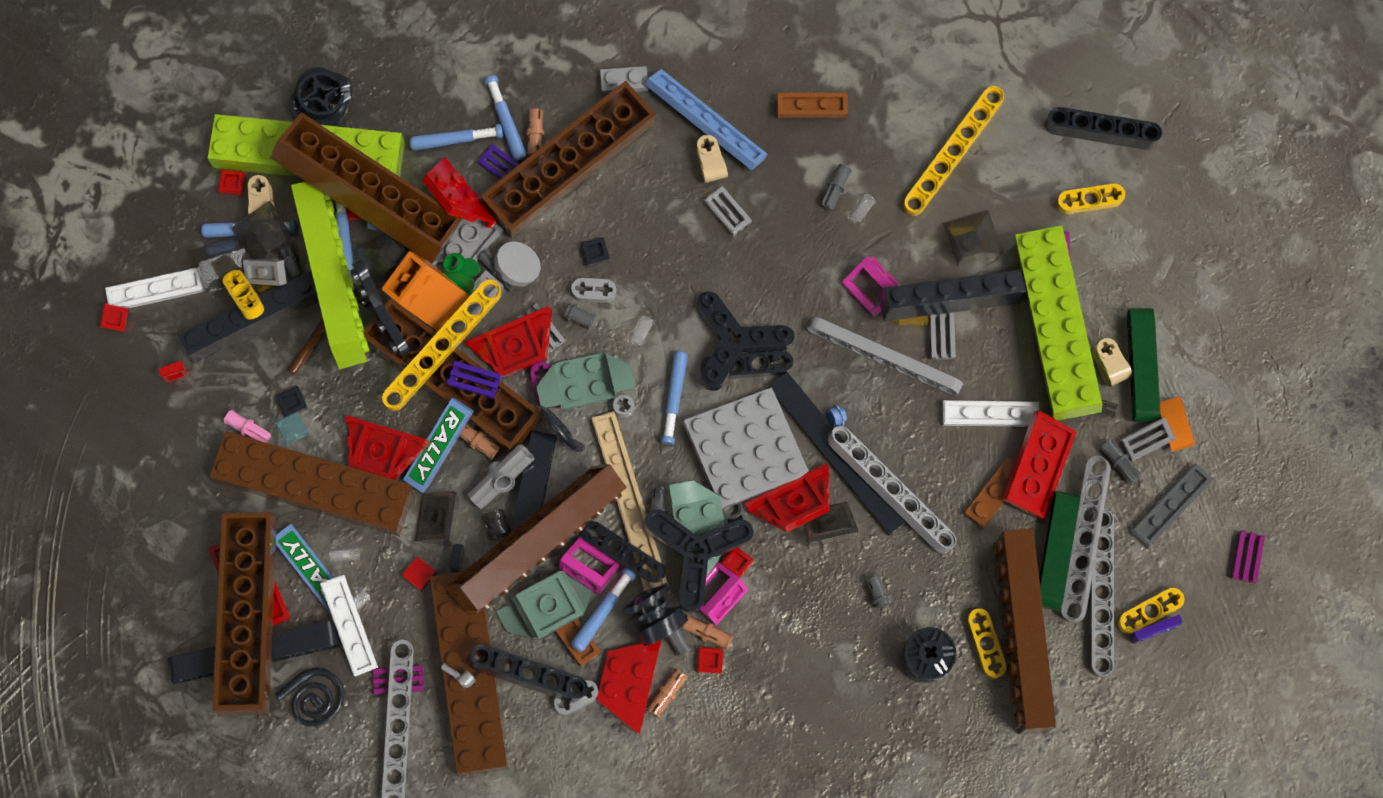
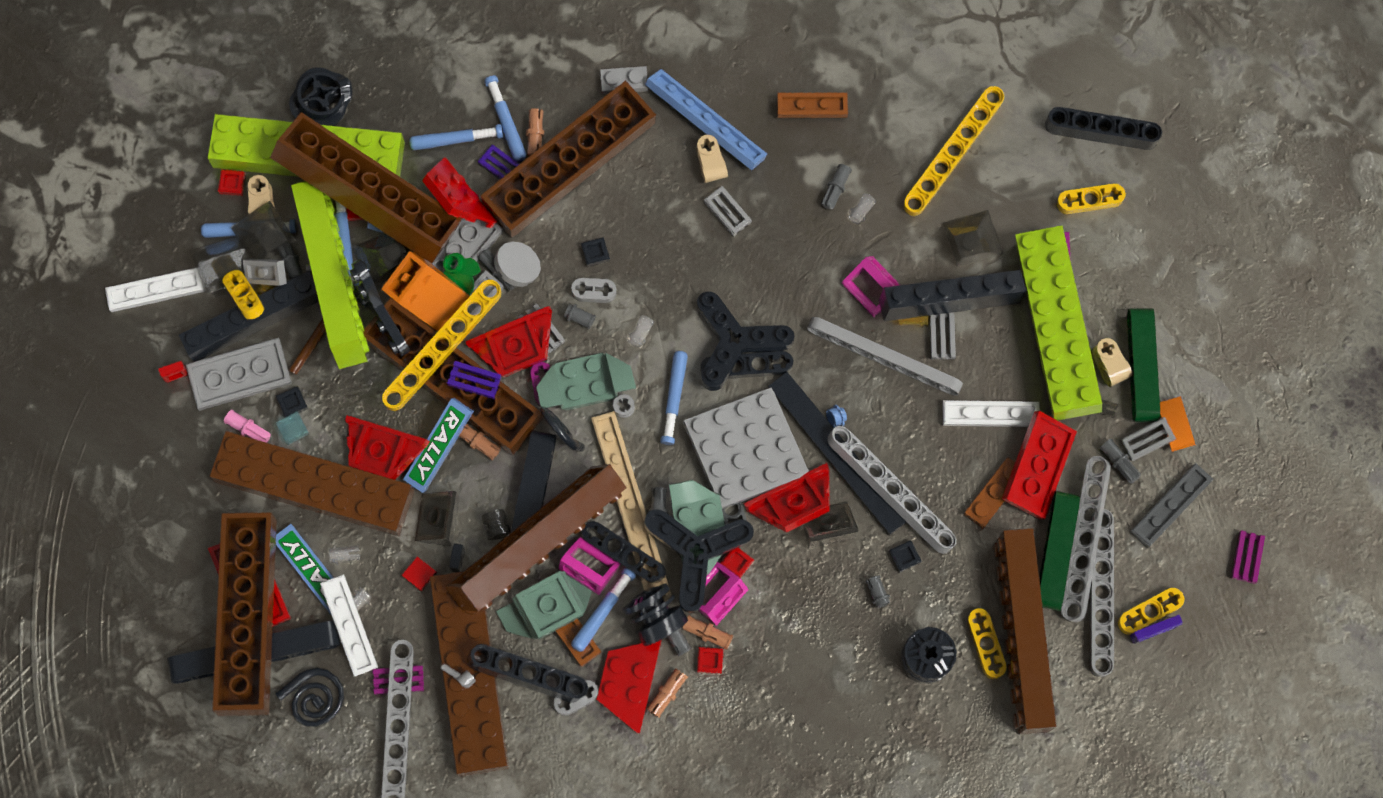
(114, 317): red tile -> none
(238, 374): none -> light grey tile
(501, 476): light grey piece -> none
(905, 556): none -> black tile

